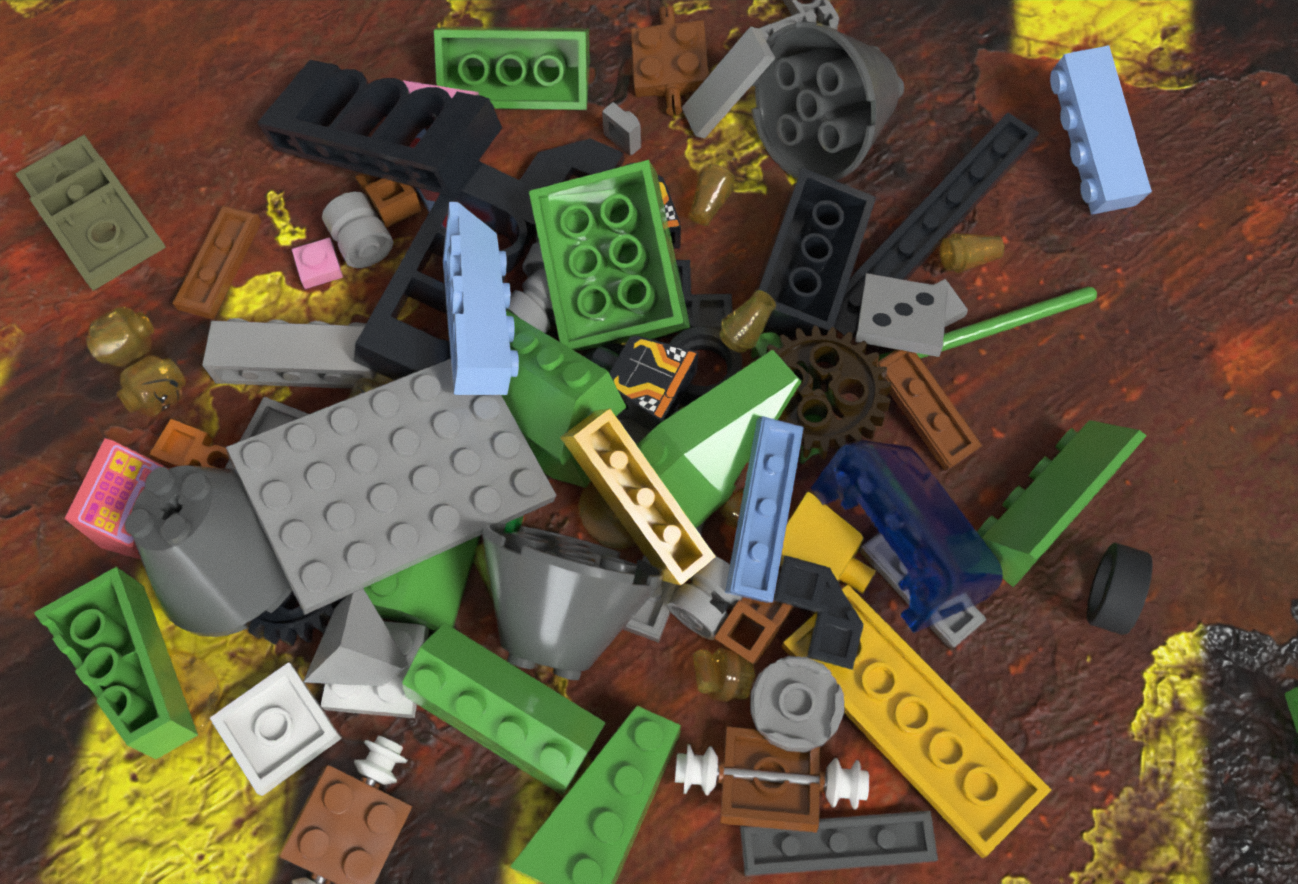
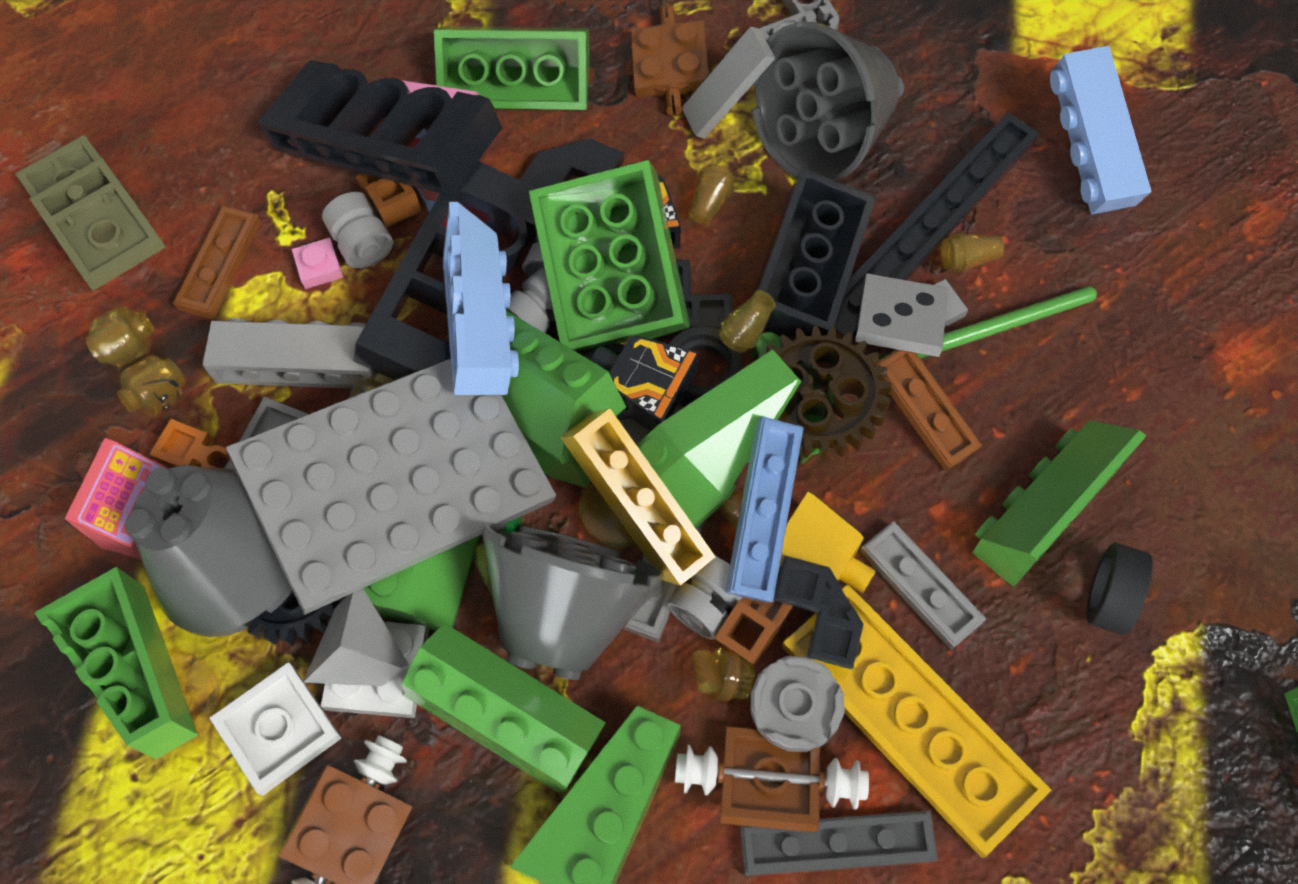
(622, 128): light grey plate -> none
(920, 522): clear blue windscreen -> none

